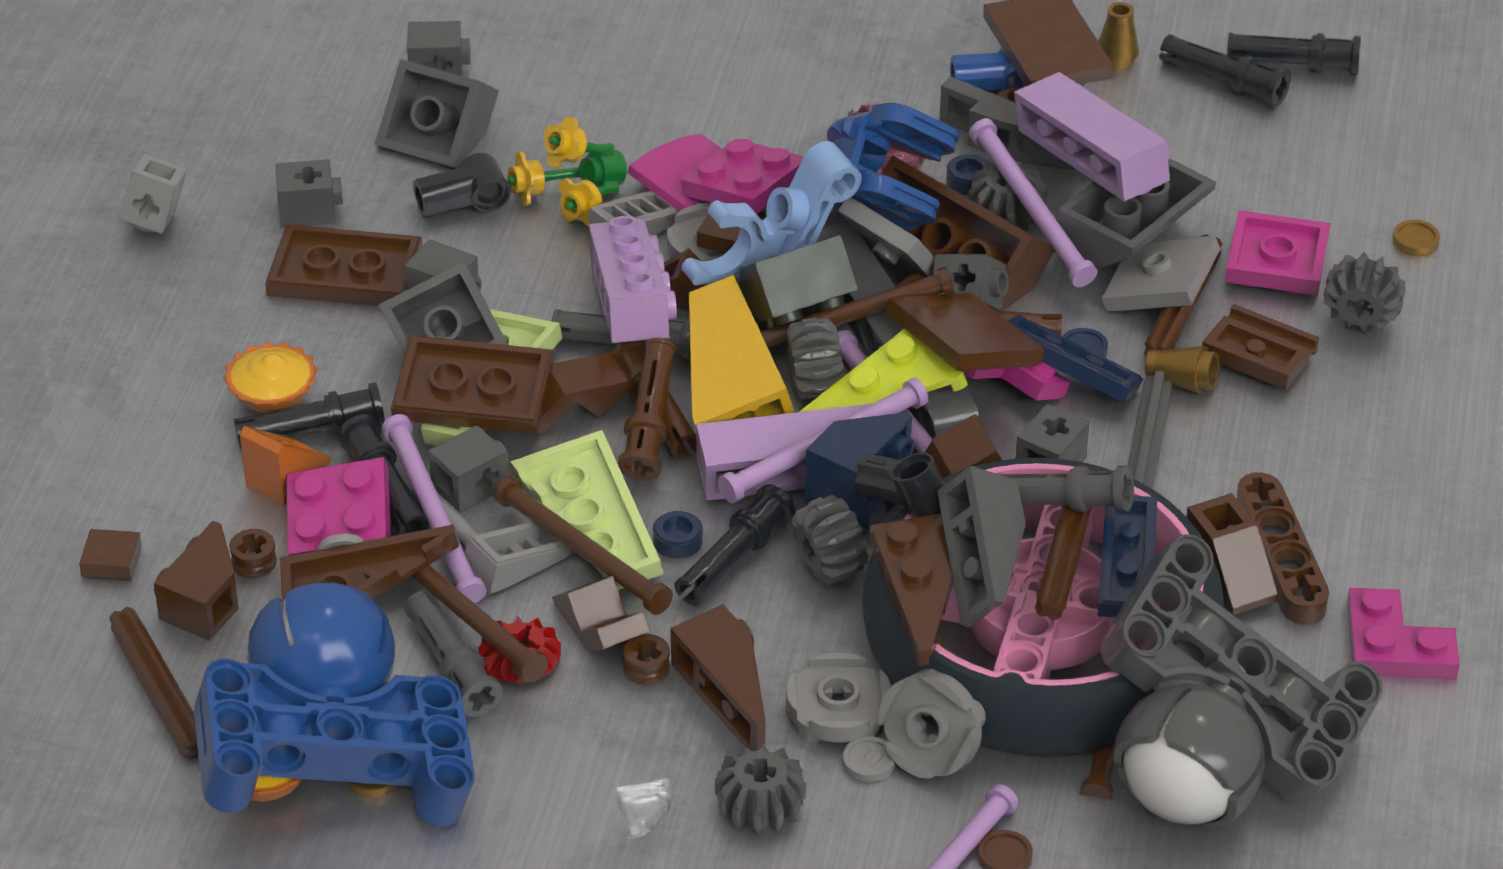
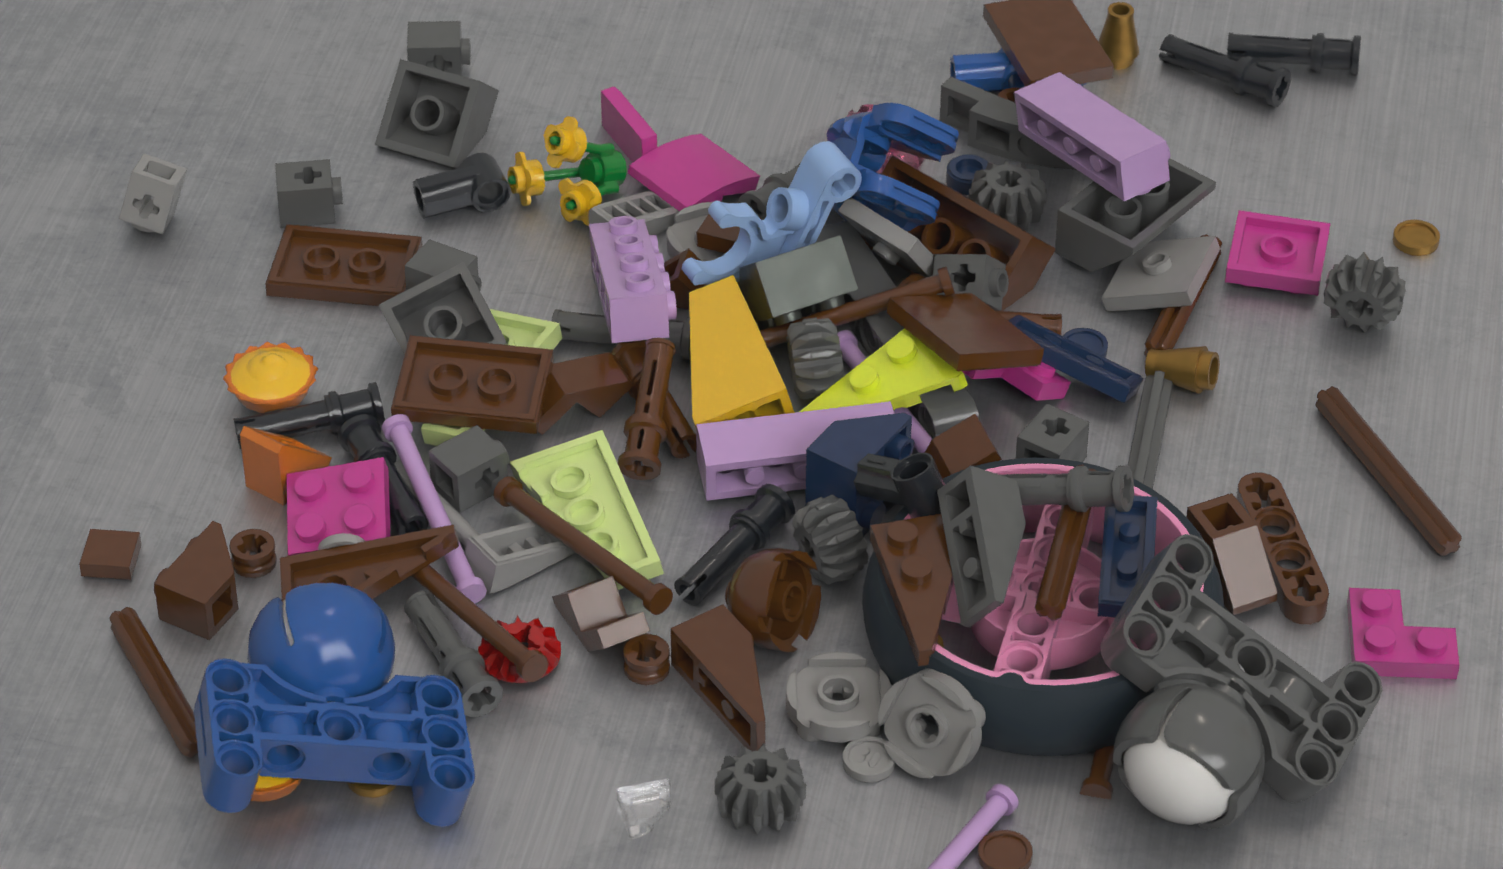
(626, 125): none -> dark pink tile
(677, 534): dark blue tile -> none
(735, 485): lavender bar -> none
(742, 174): dark pink plate -> none
(775, 597): none -> reddish brown cylinder
(1080, 270): lavender bar -> none
(1261, 346): reddish brown plate -> none
(1388, 471): none -> reddish brown axle

